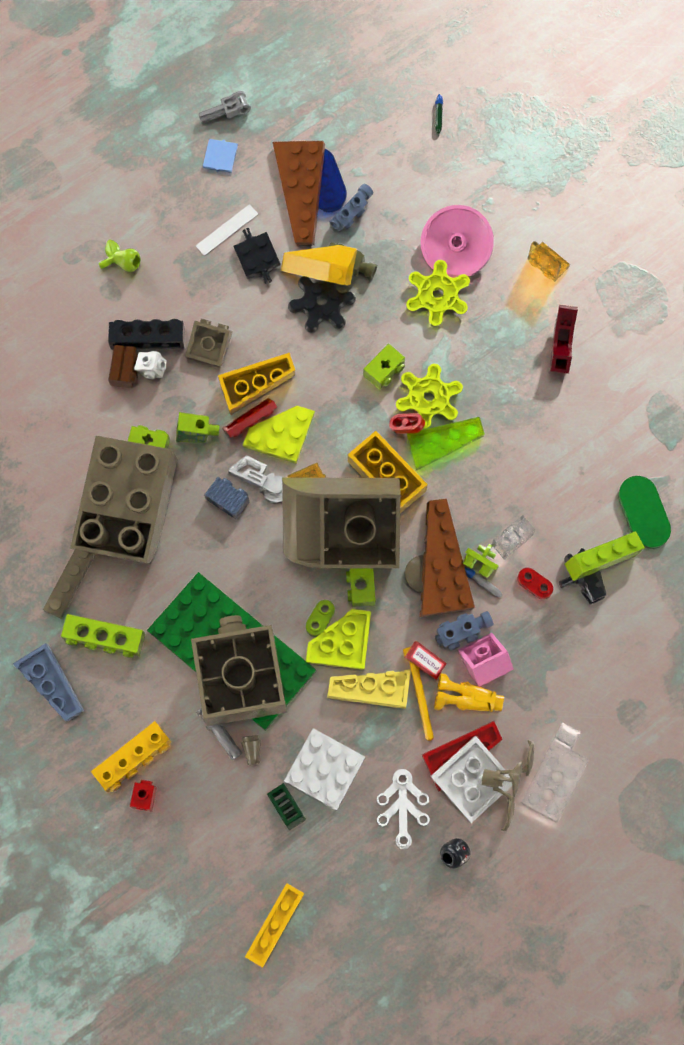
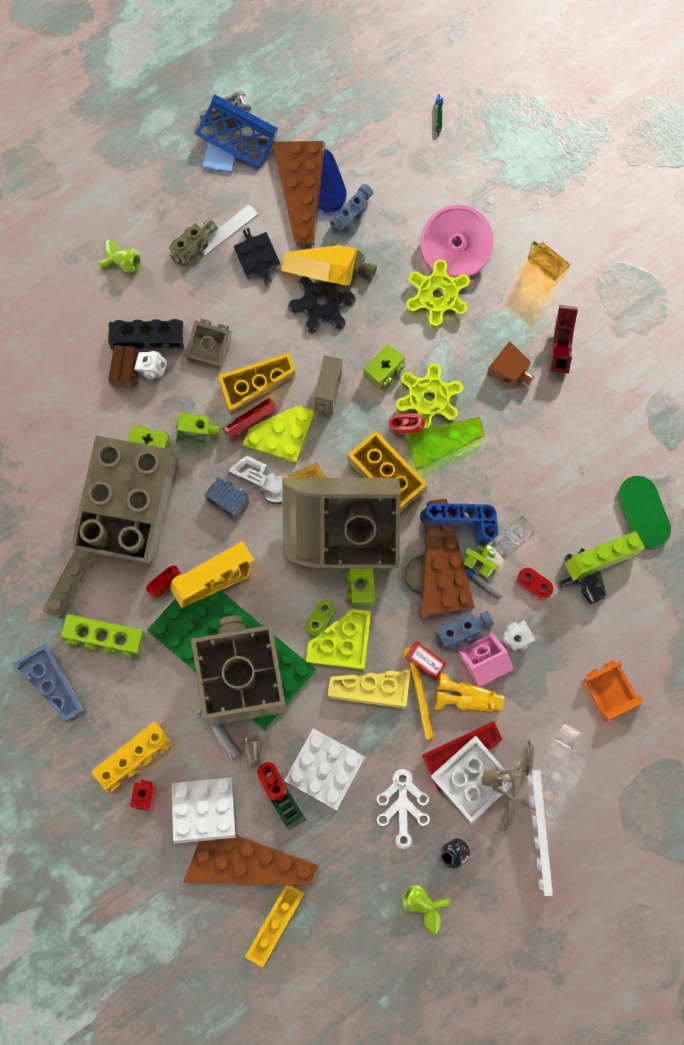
(162, 581): none -> red plate
(191, 241): none -> olive brick
(203, 810): none -> white plate
(213, 575): none -> yellow wedge
(244, 117): none -> blue fence
(247, 862): none -> dark orange wing
(272, 782): none -> red plate
(328, 384): none -> dark tan window
(418, 901): none -> lime piece
(457, 511): none -> blue beam
(511, 367): none -> dark orange torso
(518, 629): none -> white brick
(541, 841): none -> white plate
(611, 691): none -> orange panel

